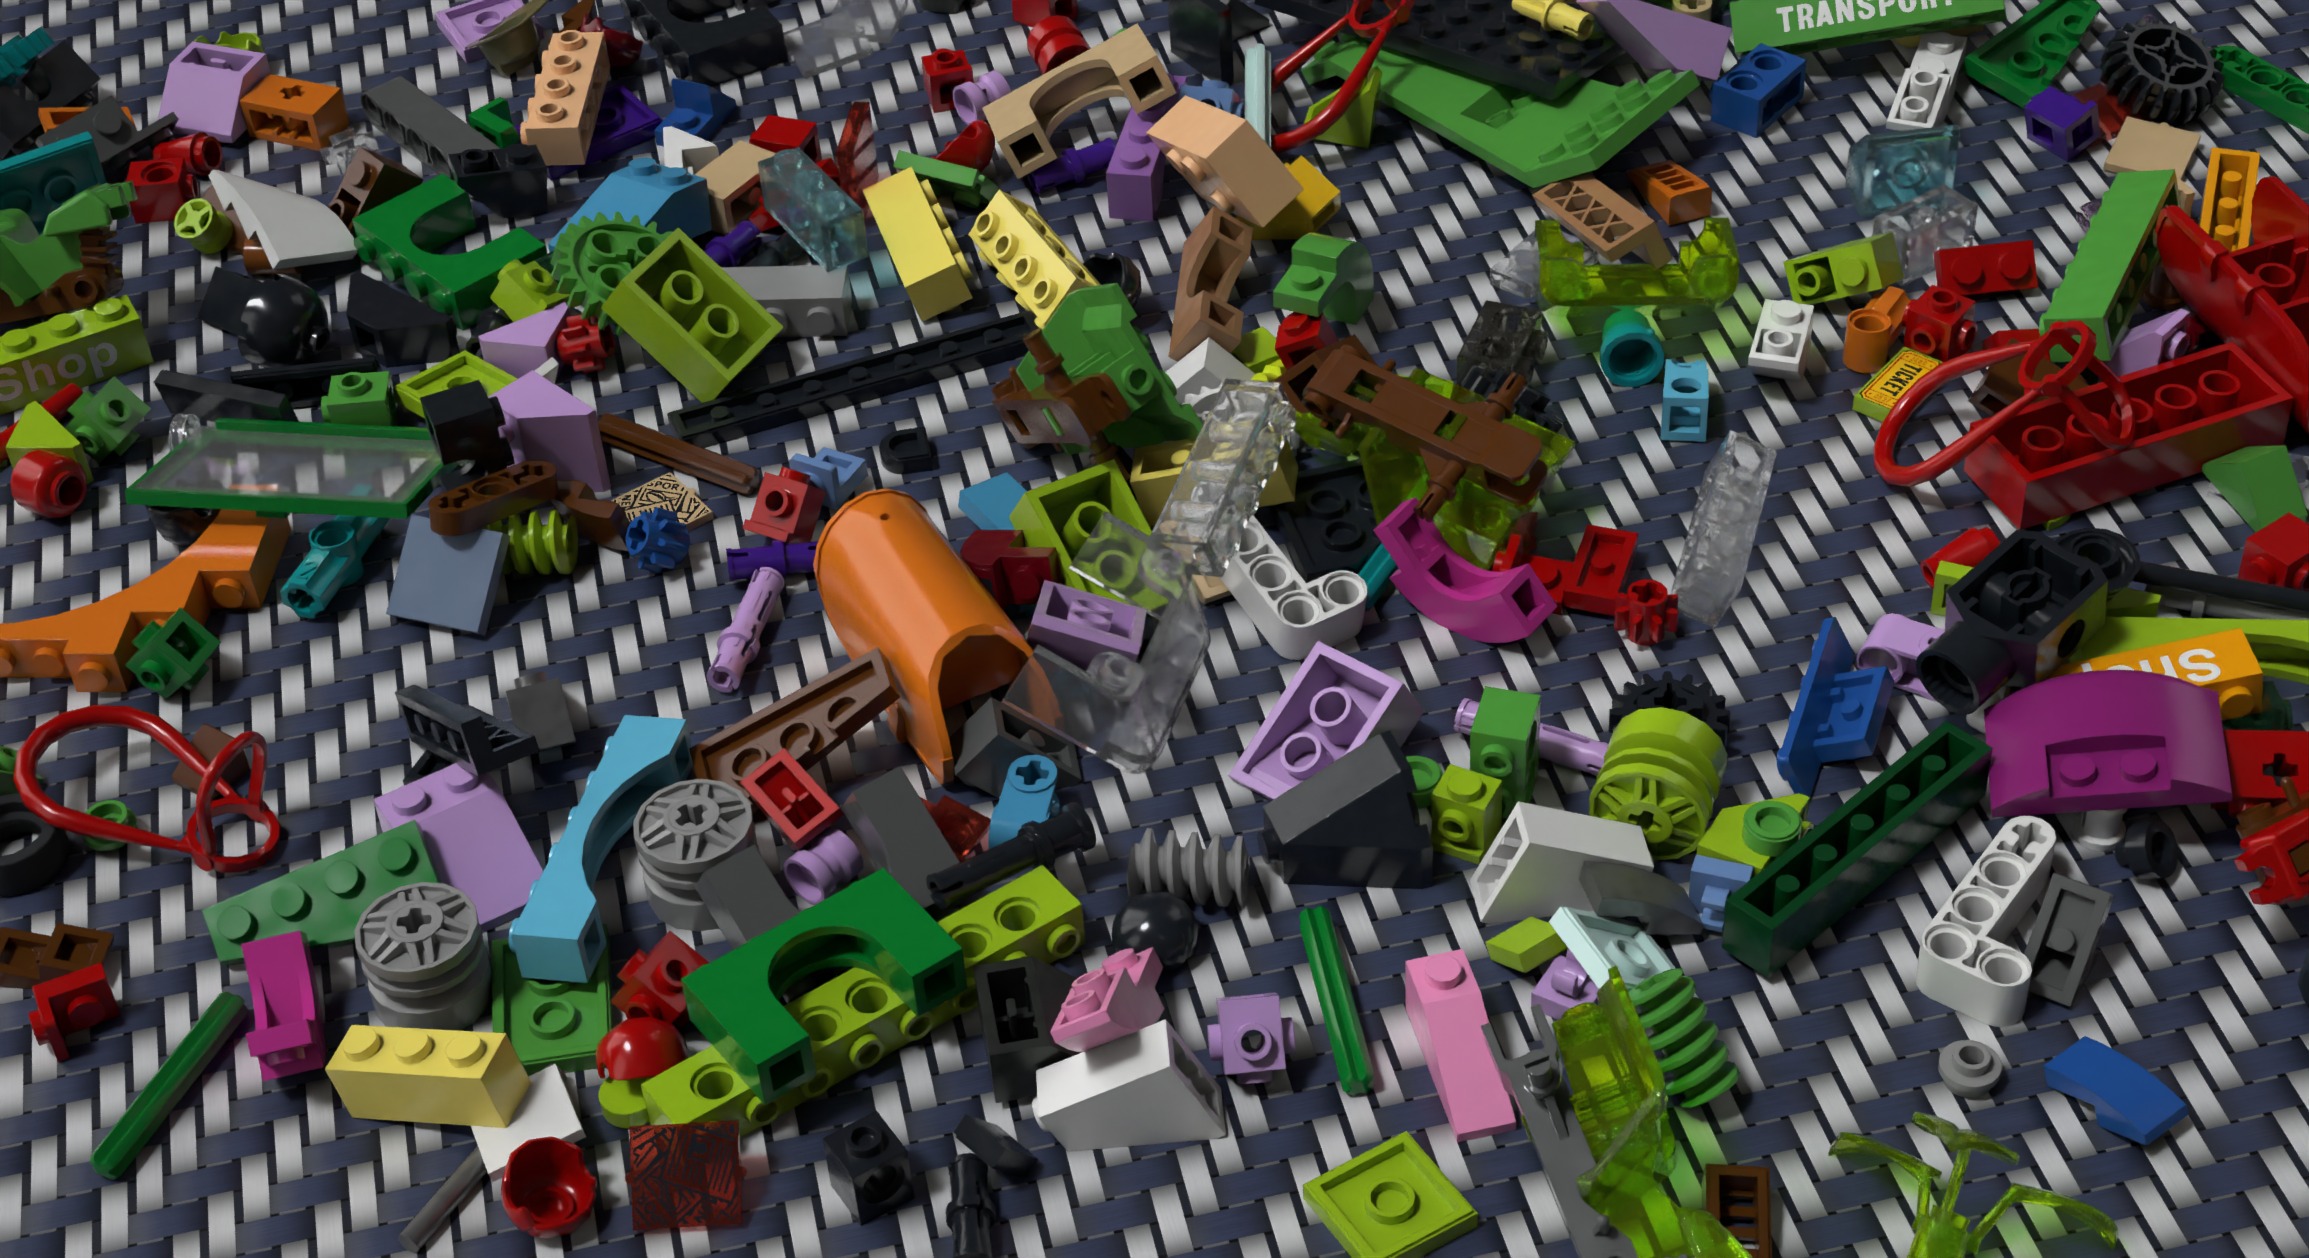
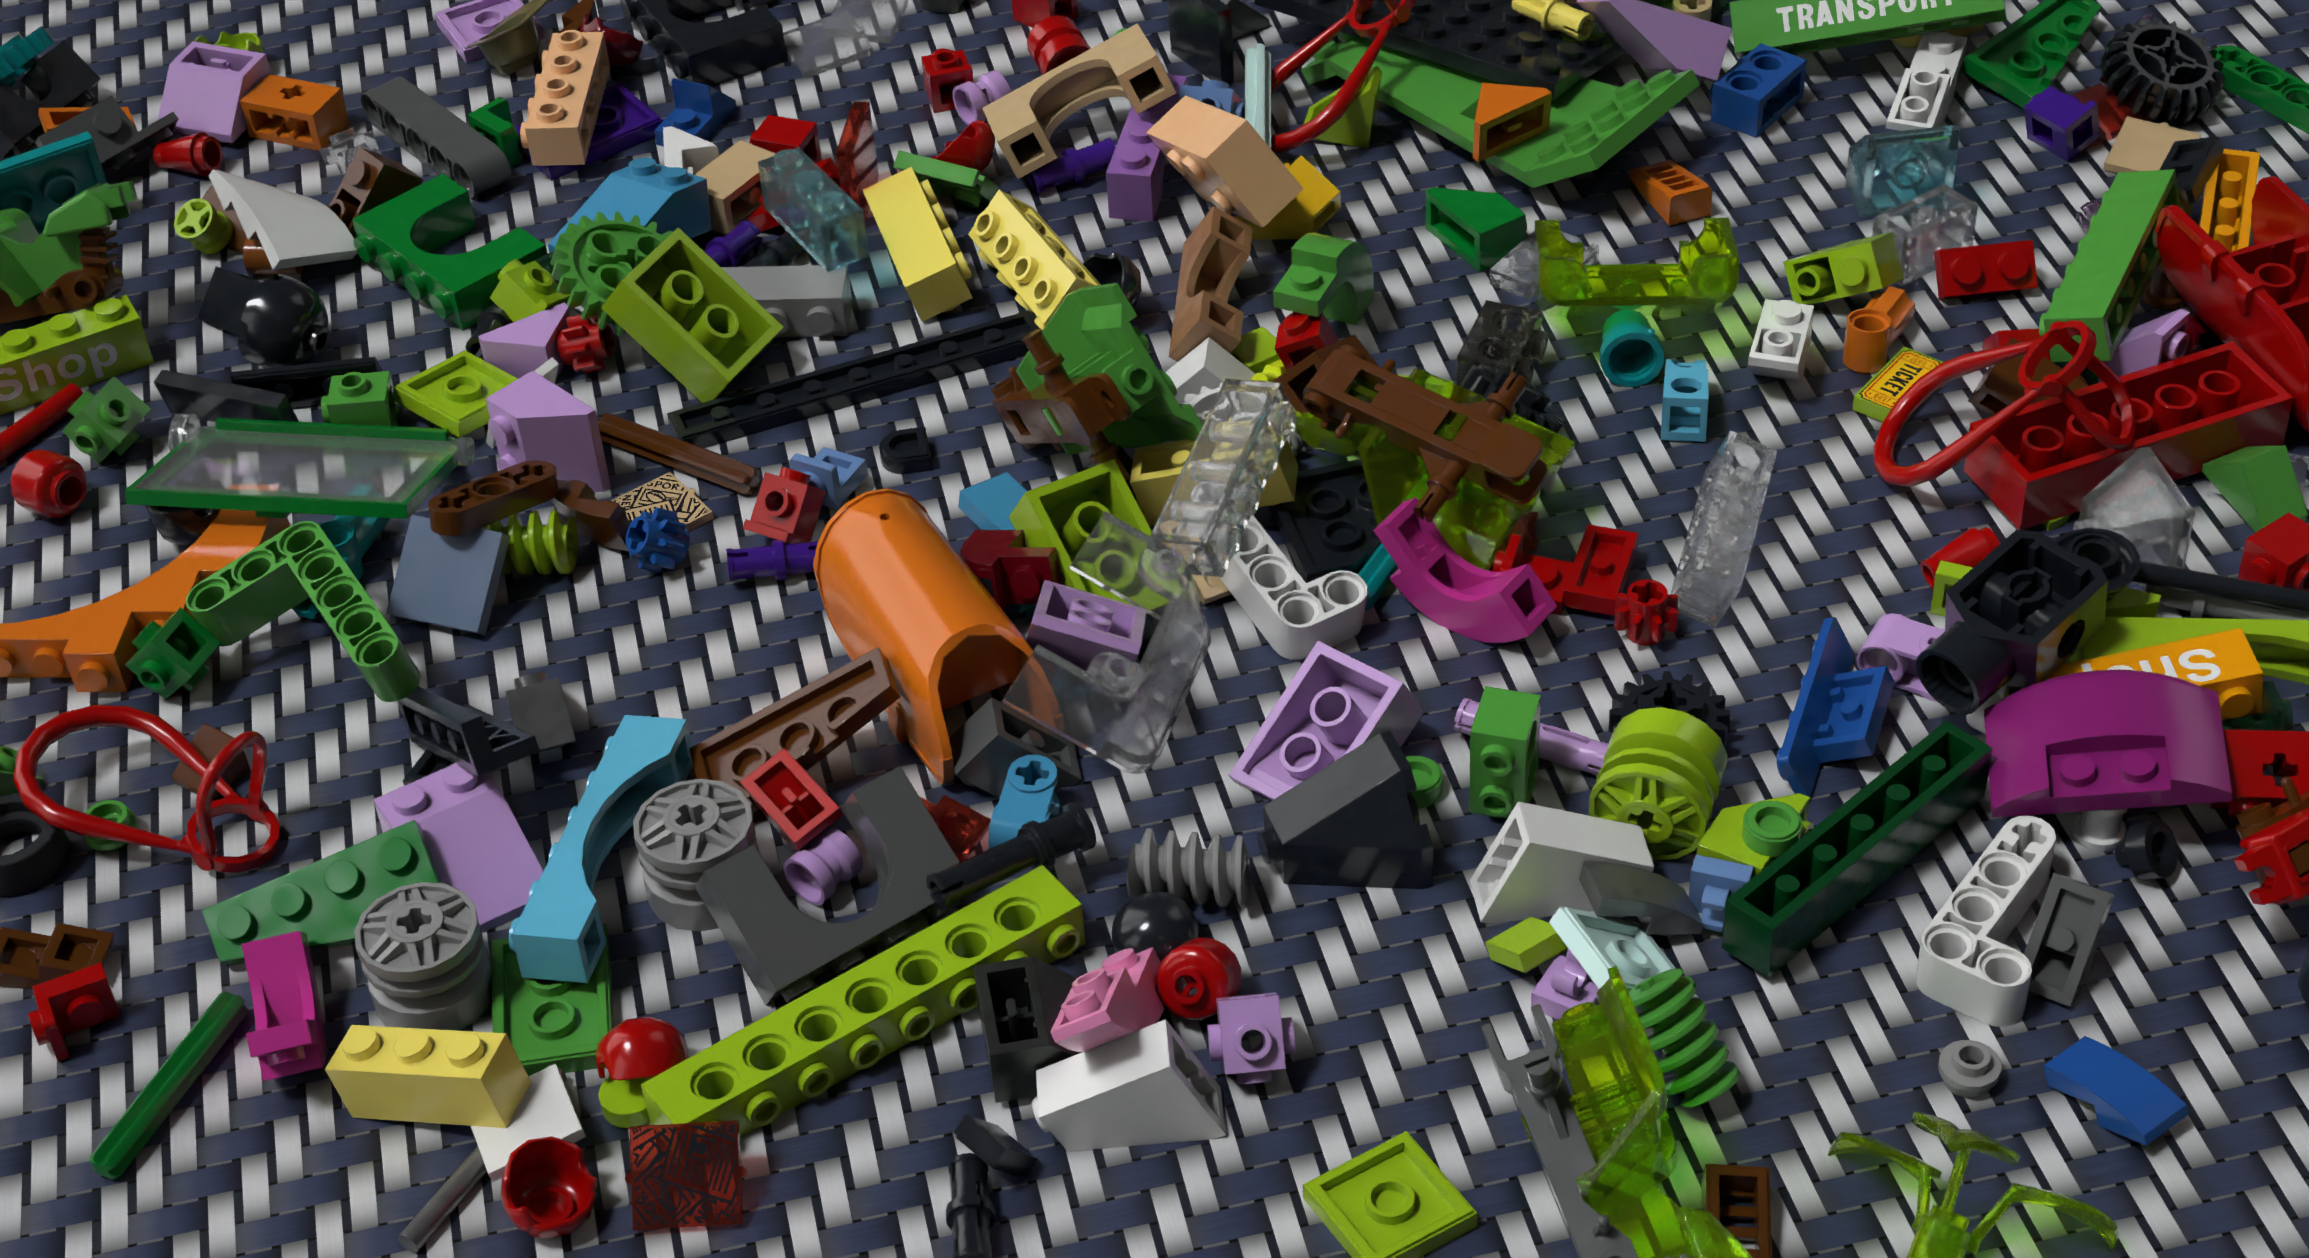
(42, 431): lime slope -> none
(161, 188): red brick -> none
(283, 574): none -> bright green beam
(396, 325): black slope -> none
(465, 427): black arch -> none
(504, 179): black slope -> none
(654, 981): red brick -> none
(740, 642): lavender pin -> none
(863, 927): green arch -> none
(868, 1168): black brick -> none
(1196, 976): none -> red head
(1336, 1001): green axle -> none
(1447, 1021): bright pink slope -> none
(1465, 813): lime brick -> none
(1474, 224): none -> green slope
(1508, 117): none -> slope
(1610, 212): medium nougat fence -> none
(1940, 324): red brick -> none
(2144, 508): none -> clear slope
(2193, 164): none -> black tile

